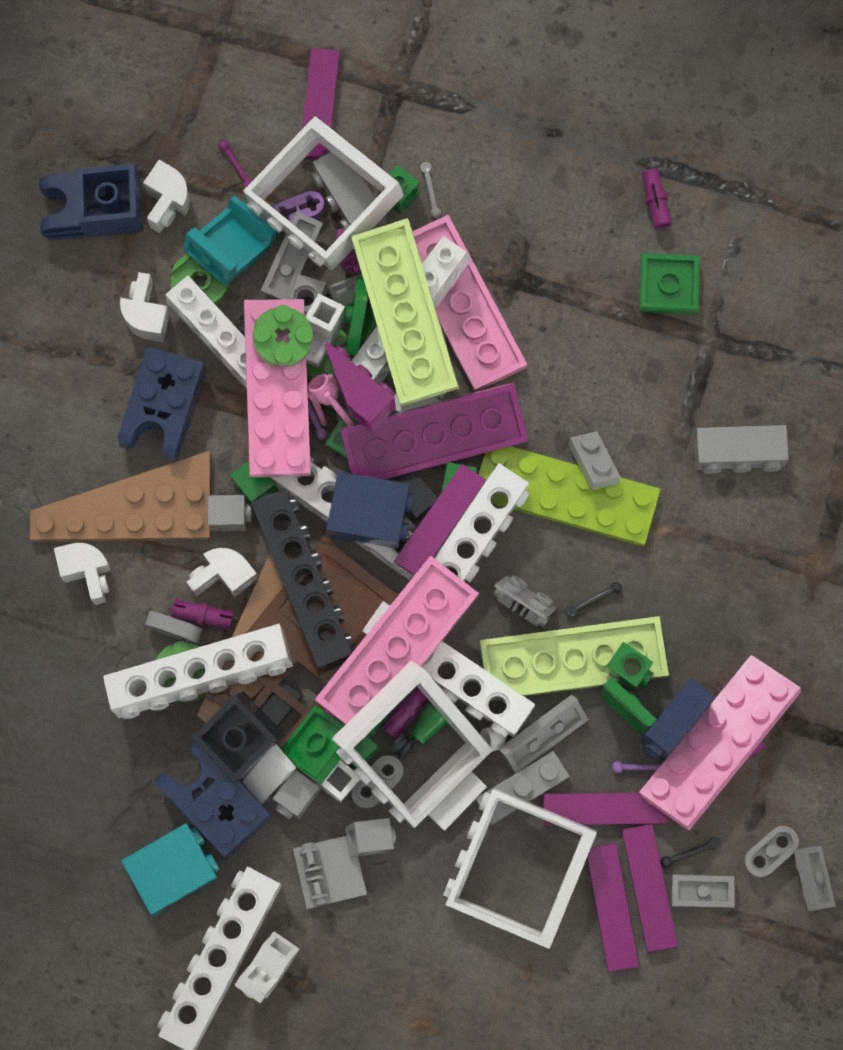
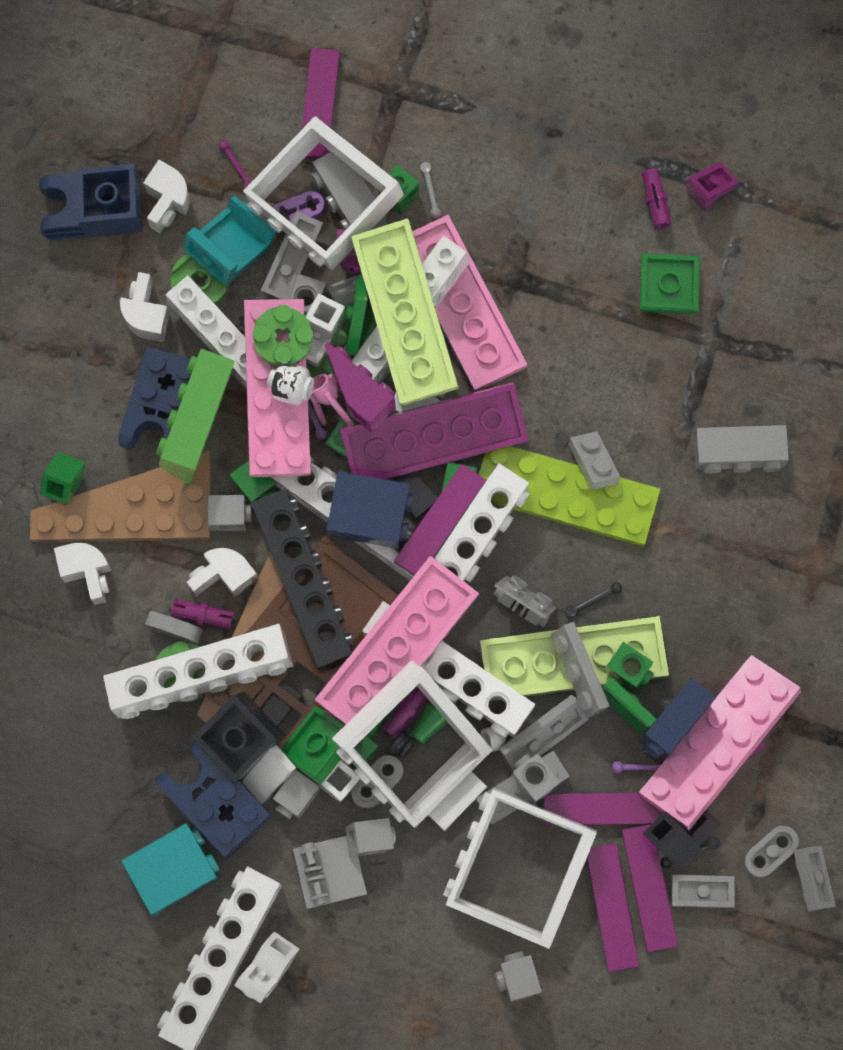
(62, 478): none -> green brick
(195, 415): none -> bright green slope
(290, 384): none -> white head
(518, 977): none -> light grey brick
(535, 791): none -> light grey brick
(579, 670): none -> light grey plate
(676, 841): none -> black brick
(710, 184): none -> magenta slope

